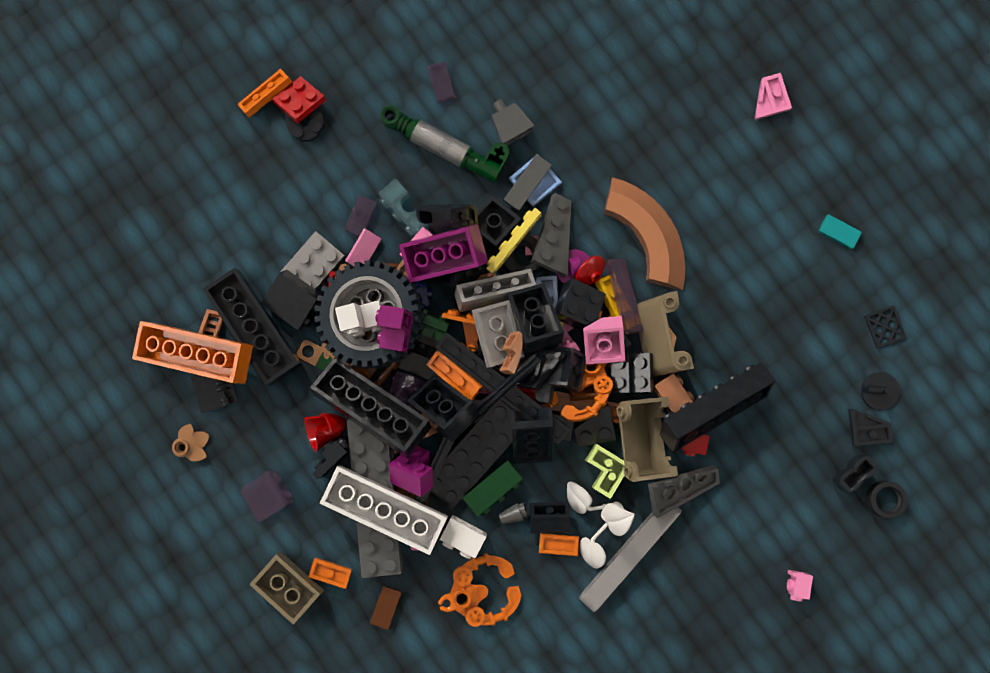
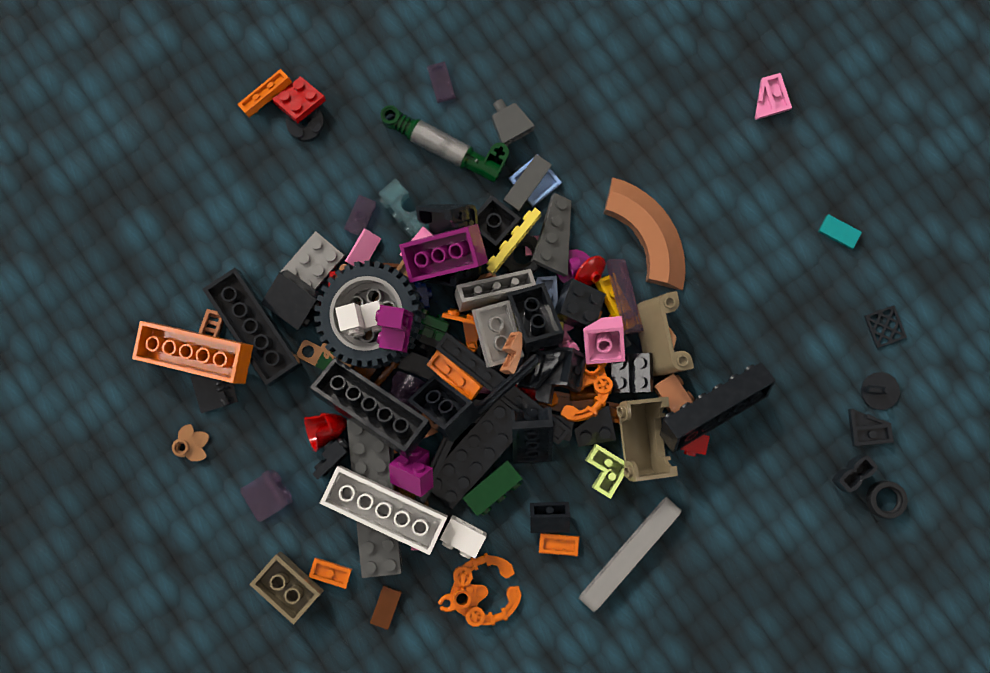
(514, 514): dark grey cone -> none
(613, 514): white plant -> none
(677, 490): dark grey wing -> none
(799, 585): bright pink brick -> none

